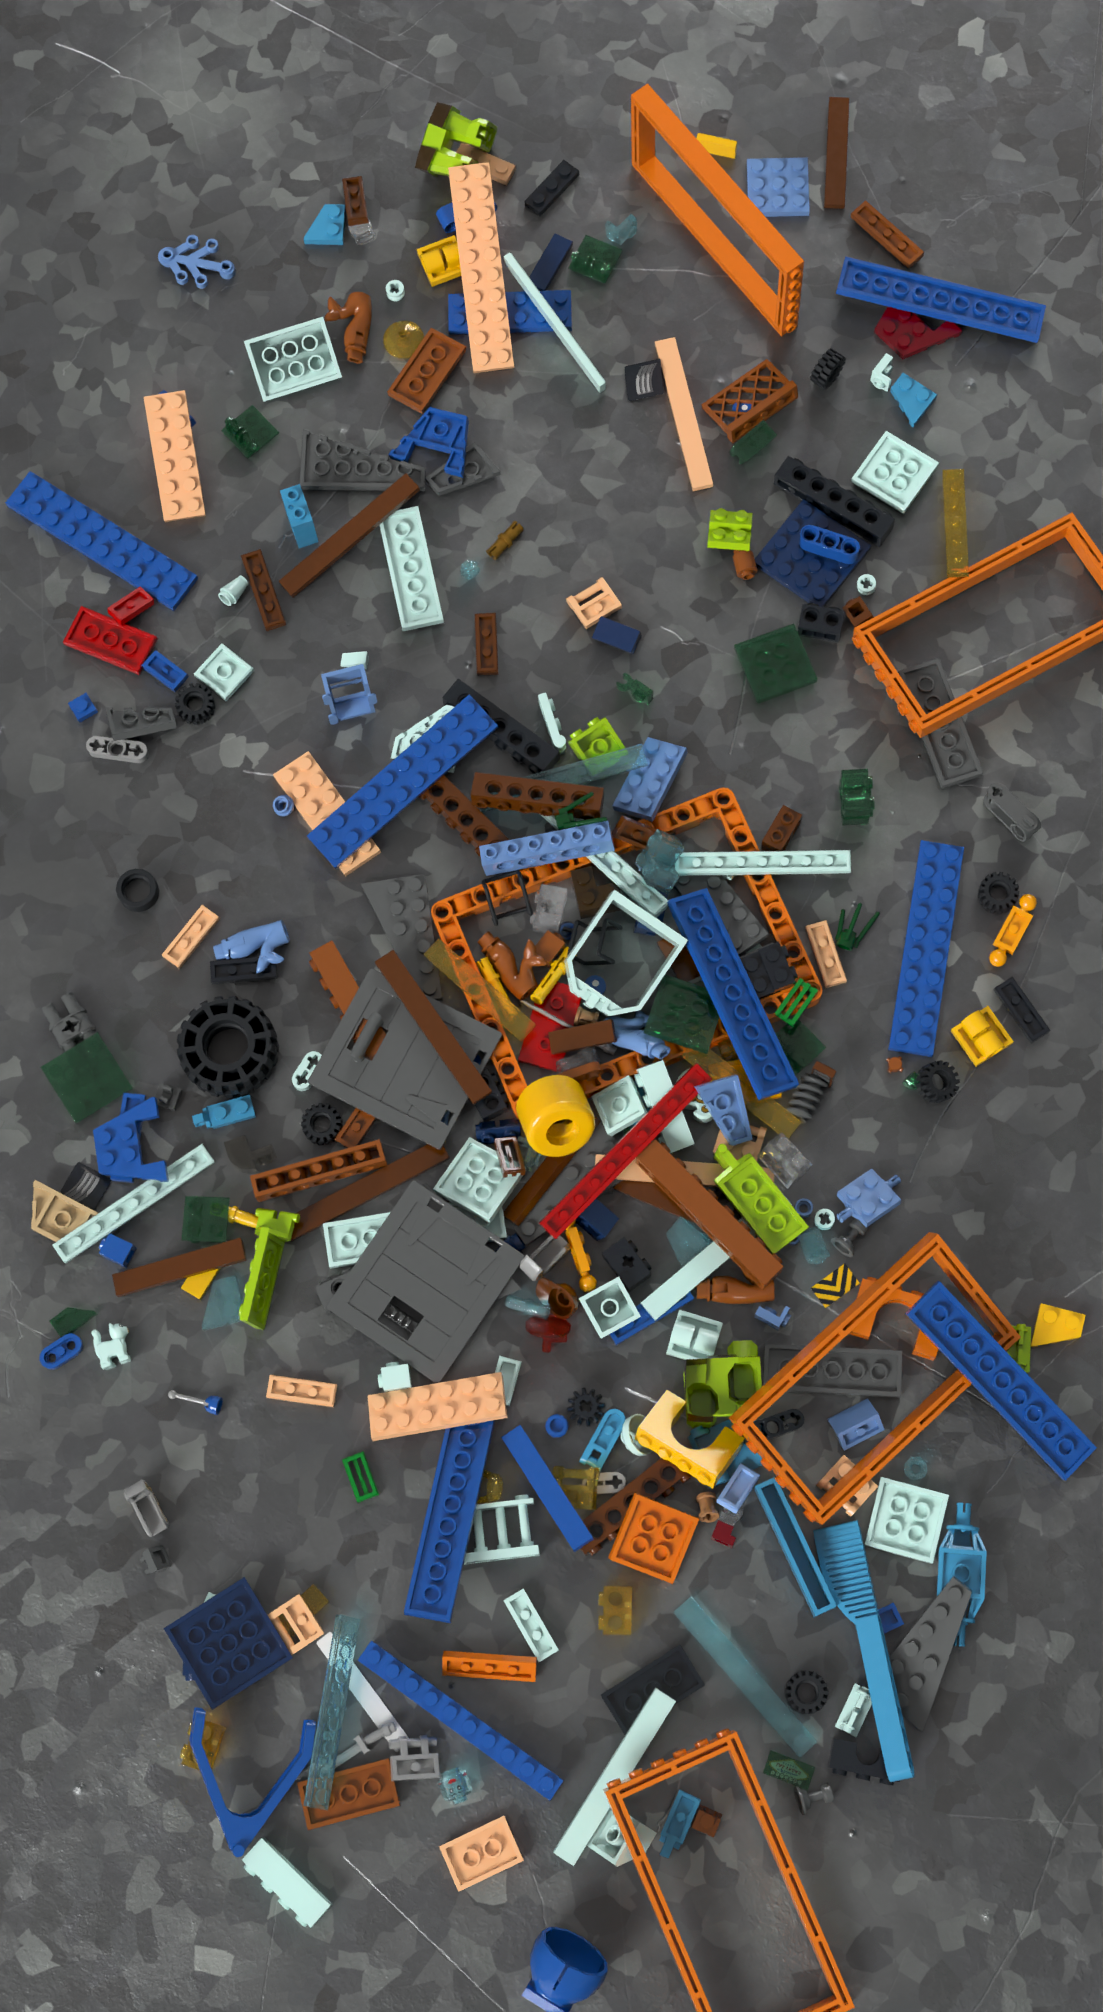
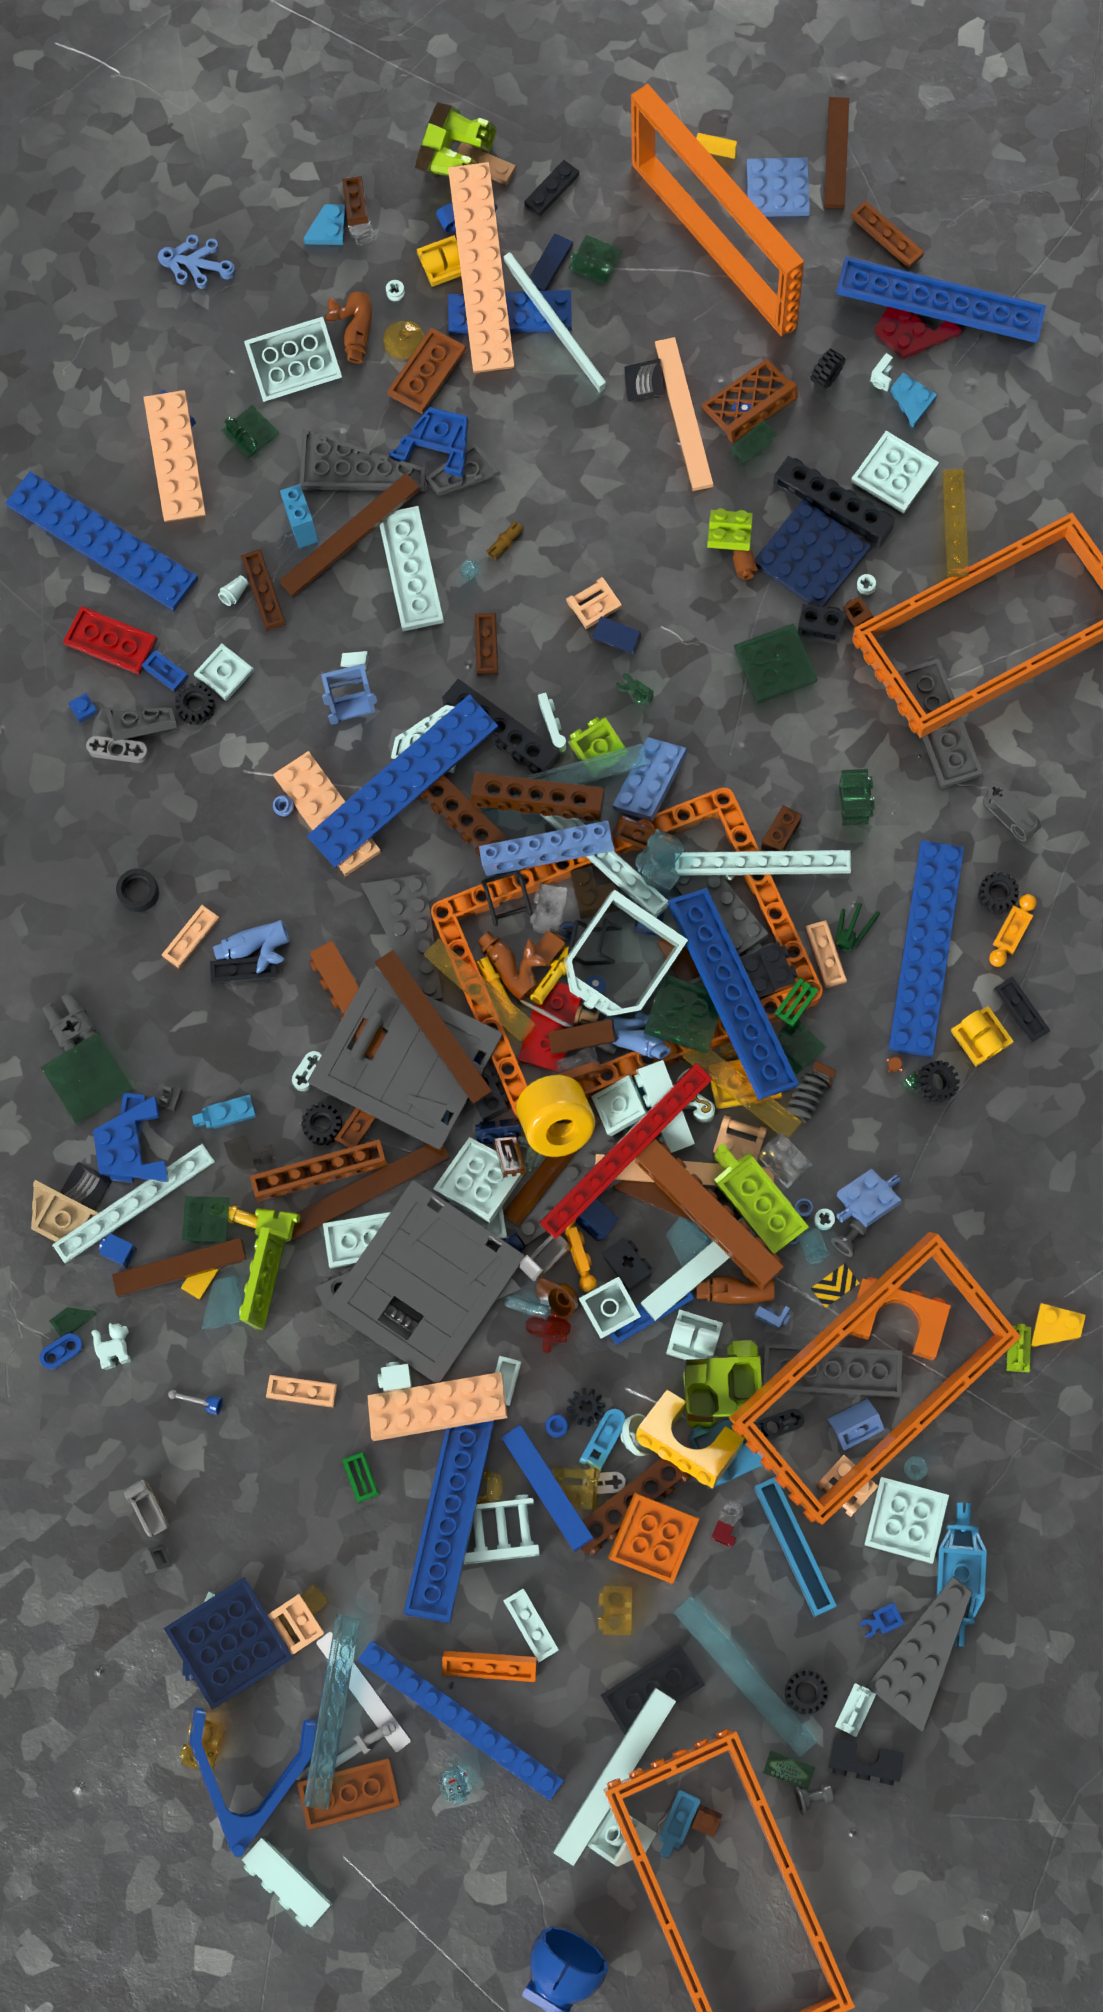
(130, 606): red plate -> none
(211, 1020): black tyre -> none
(414, 1766): light grey plate -> none
(481, 1853): light nougat plate -> none
(567, 821): dark green plant -> none
(625, 230): clear light blue bracket -> none
(707, 1507): medium nougat bush -> none
(727, 1107): medium blue wing -> none
(738, 1488): light blue tile -> none
(823, 536): blue beam -> none
(851, 1586): dark azure piece -> none
(1001, 1380): blue plate -> none

